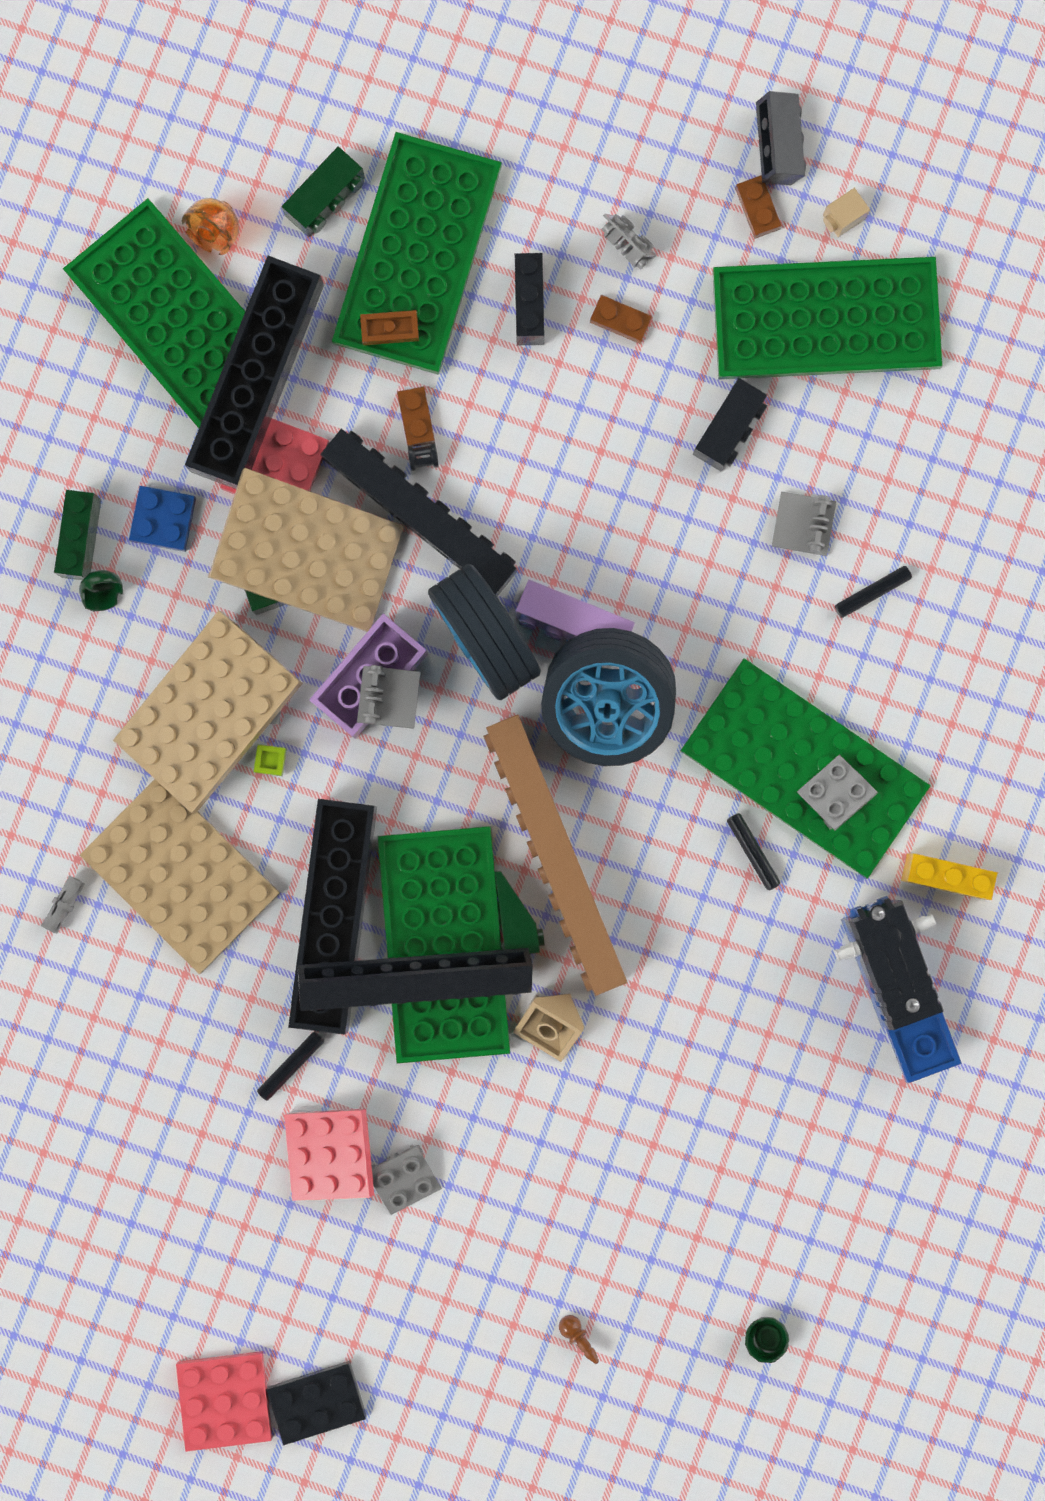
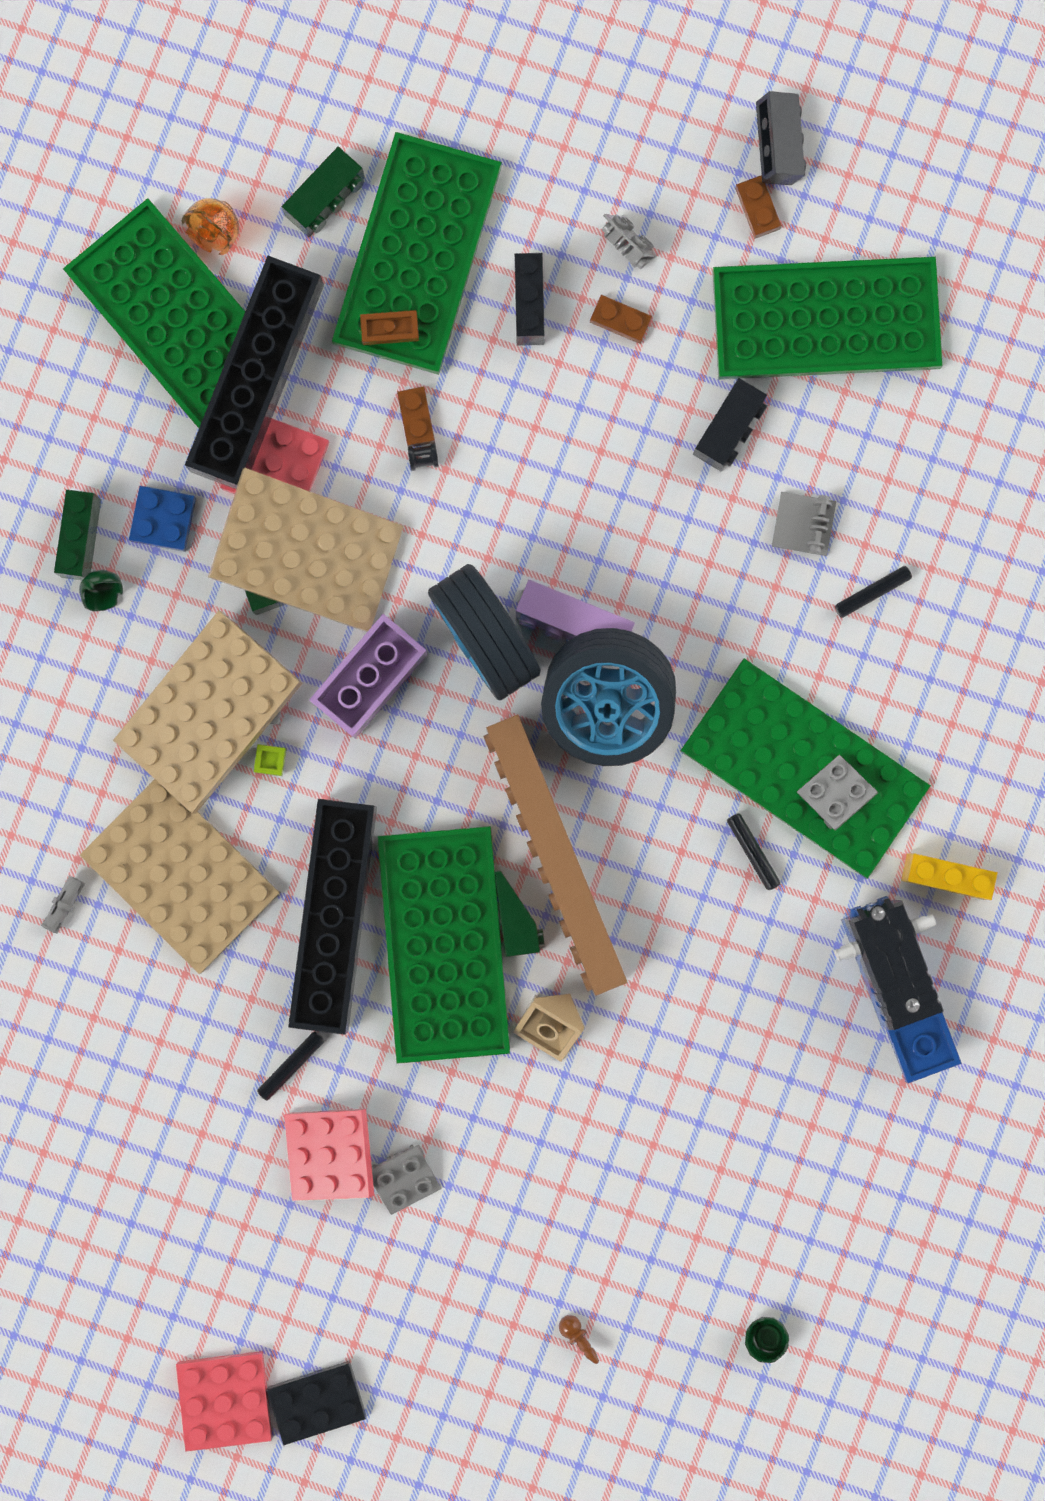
(388, 697): light grey hinge -> none
(414, 979): black brick -> none
(416, 511): black brick -> none
(845, 212): tan brick -> none

